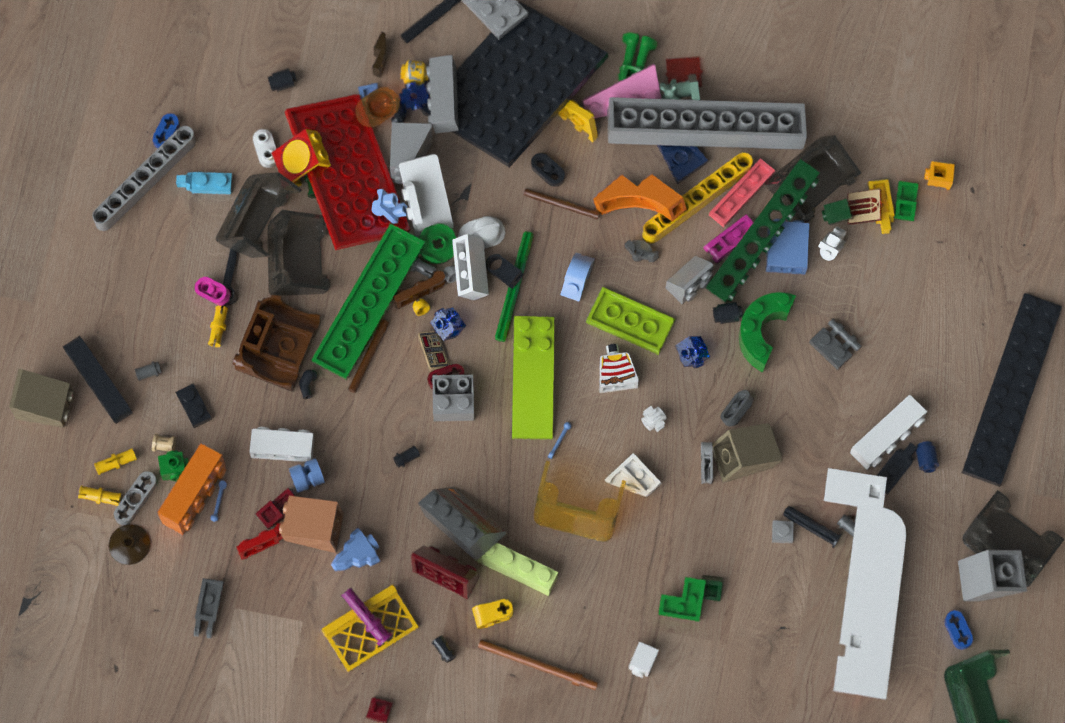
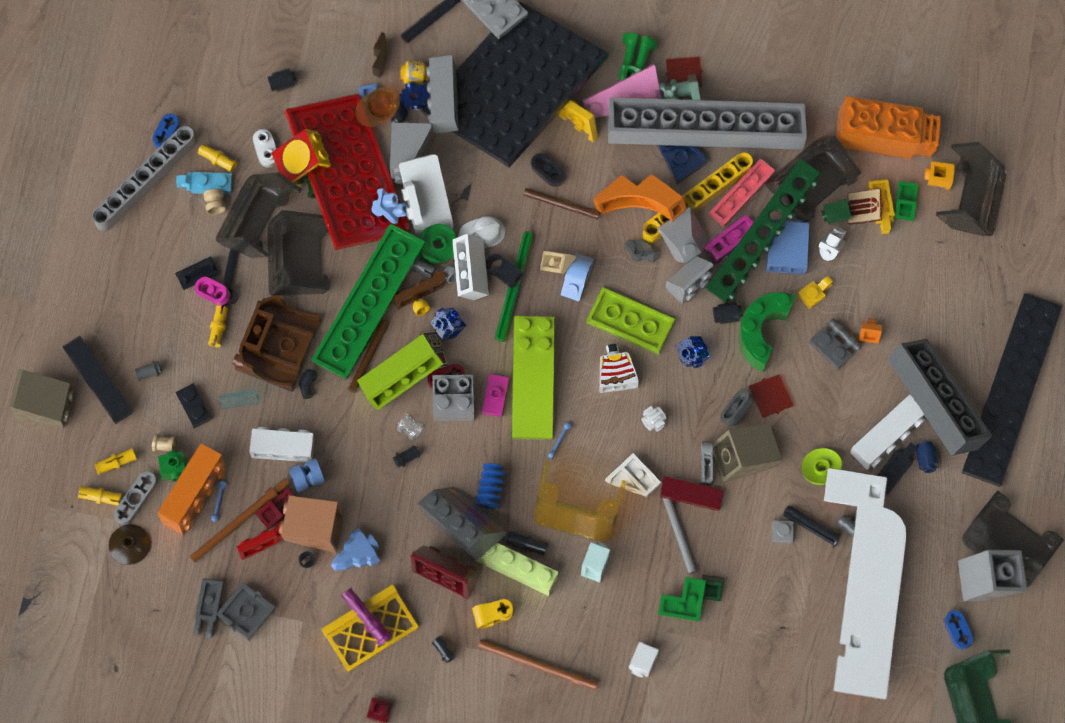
(191, 274): none -> black hinge
(214, 201): none -> tan wheel
(217, 157): none -> yellow pin
(238, 399): none -> clear light blue piece
(245, 611): none -> dark grey plate
(270, 494): none -> dark orange bar
(308, 564): none -> black hinge
(399, 372): none -> lime brick
(410, 427): none -> clear wheel
(490, 486): none -> blue piece
(495, 395): none -> dark pink plate
(527, 543): none -> black axle
(556, 262): none -> tan slope
(595, 561): none -> light aqua brick
(680, 536): none -> light grey bar
(684, 236): none -> light grey slope
(691, 493): none -> dark red tile
(770, 396): none -> clear red piece
(813, 293): none -> yellow plate
(817, 460): none -> lime dish
(870, 331): none -> orange tile
(887, 128): none -> orange piece
(939, 397): none -> dark grey brick
(981, 191): none -> clear smoke windscreen

